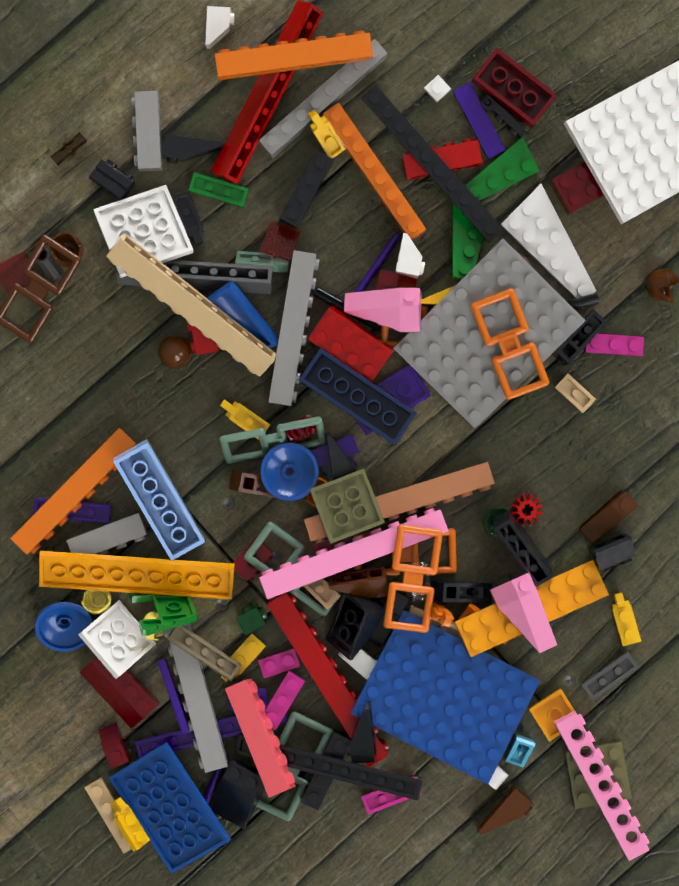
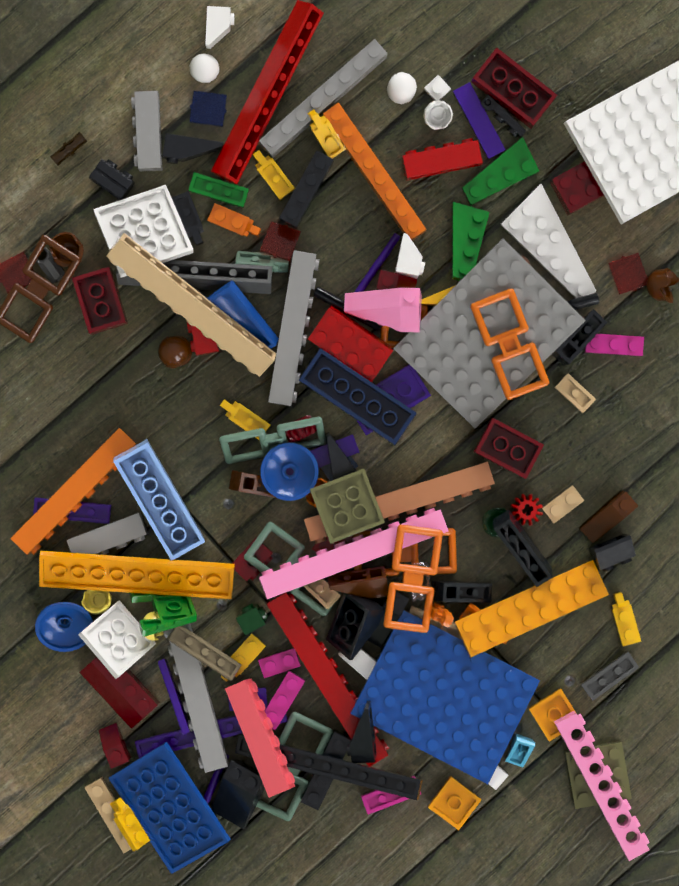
(100, 300): none -> dark red brick
(204, 68): none -> white hair
(208, 108): none -> clear blue piece
(232, 221): none -> orange hinge
(273, 175): none -> yellow hinge
(293, 56): orange brick -> none
(401, 88): none -> white hair
(432, 164): black plate -> none
(438, 114): none -> white hair
(454, 803): none -> light orange plate
(508, 448): none -> dark red brick
(509, 809): reddish brown slope -> none
(523, 607): bright pink wedge -> none
(563, 504): none -> tan plate
(628, 273): none -> clear red piece

